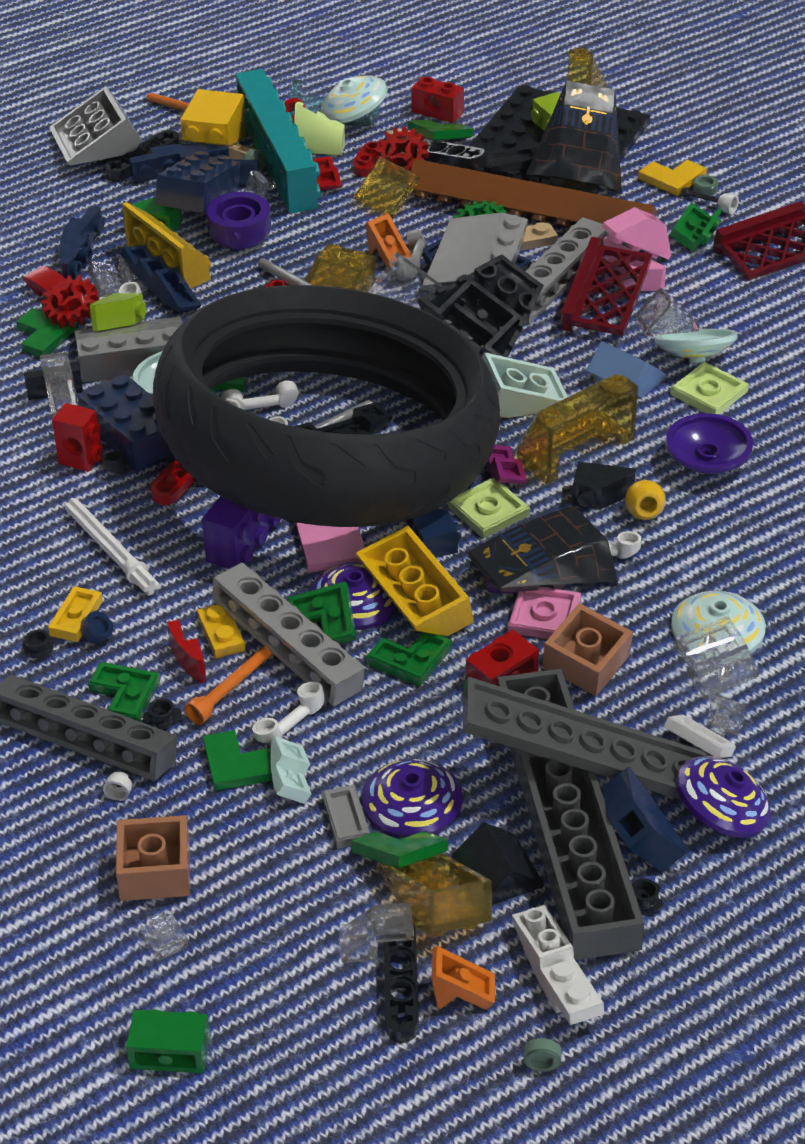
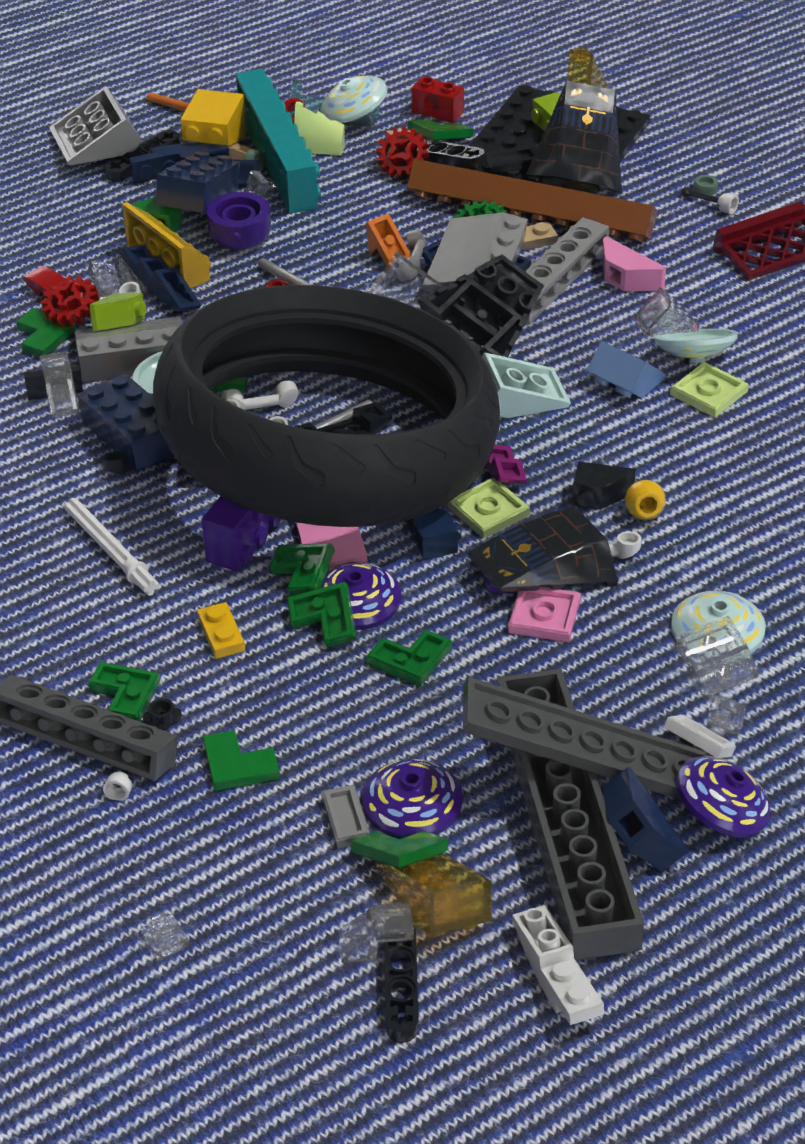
(37, 644): black plate -> none
(75, 607): yellow plate -> none
(77, 239): dark blue slope -> none
(77, 437): red brick -> none
(96, 627): dark blue tile -> none
(153, 858): nougat brick -> none
(168, 1041): green brick -> none
(170, 484): red plate -> none
(186, 652): red slope -> none
(200, 708): orange piece -> none
(288, 633): light grey brick -> none
(288, 770): light aqua slope -> none
(305, 562): none -> green tile
(311, 700): white bar -> none
(329, 174): red slope -> none
(343, 269): clear yellow slope -> none
(365, 159): red plate -> none
(386, 188): clear yellow tile -> none
(417, 583): yellow slope -> none
(461, 978): orange slope -> none
(500, 859): black slope -> none
(503, 657): red brick -> none
(542, 1054): sand green tile -> none
(583, 287): dark red fence -> none
(587, 649): nougat brick -> none
(597, 411): clear yellow windscreen -> none
(639, 231): bright pink slope -> none
(649, 890): black plate -> none
(671, 180): yellow tile -> none
(694, 227): green bracket -> none
(709, 443): dark purple dish -> none

